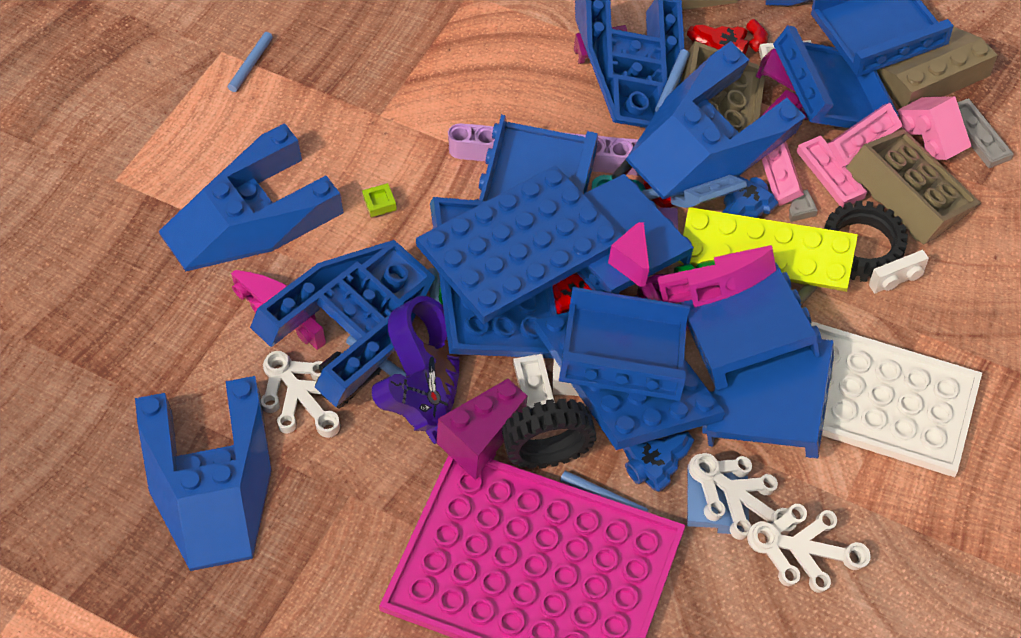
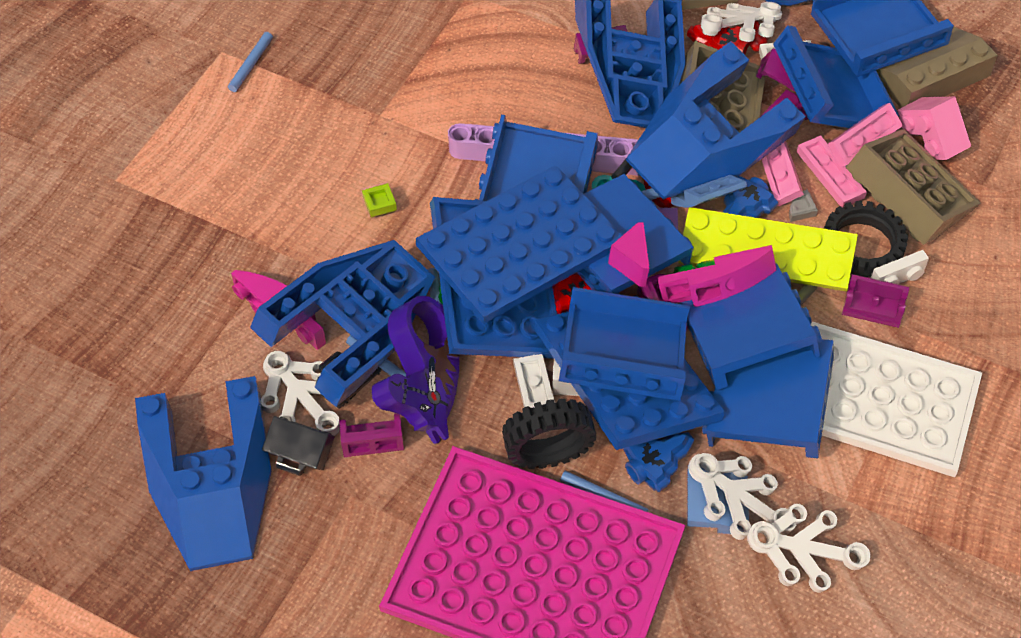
(238, 219): blue wedge -> none
(298, 444): none -> black piece
(371, 437): none -> magenta hinge
(475, 429): magenta wedge -> none
(674, 76): medium blue bar -> none
(739, 14): none -> white plant
(875, 301): none -> magenta hinge
(983, 137): light grey tile -> none

